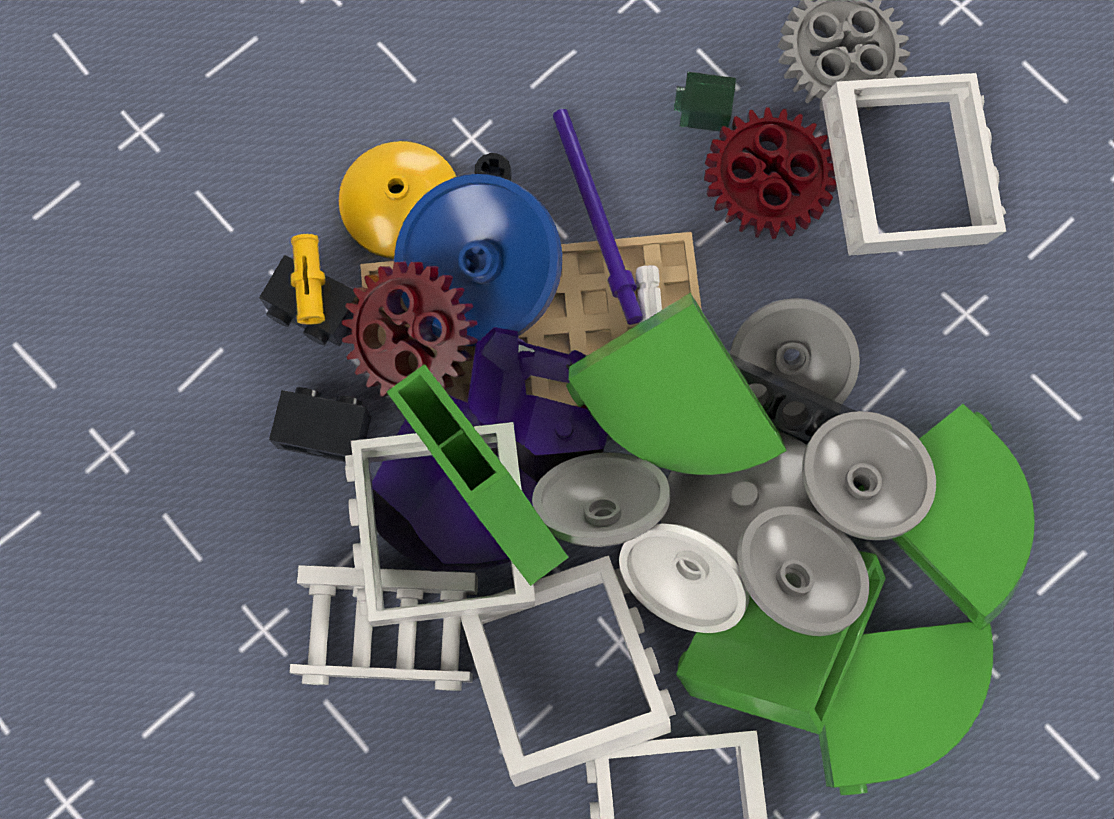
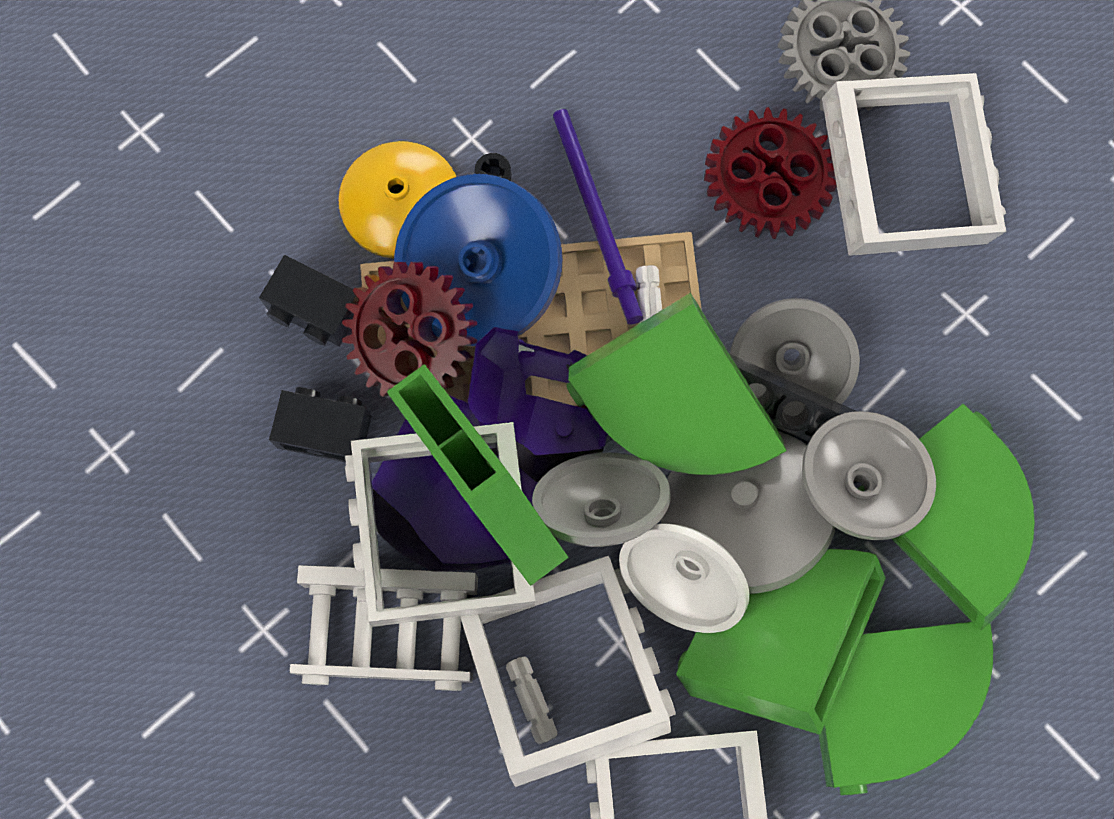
(307, 276): yellow pin -> none
(531, 700): none -> white axle
(705, 101): clear green brick -> none
(803, 571): light grey dish -> none

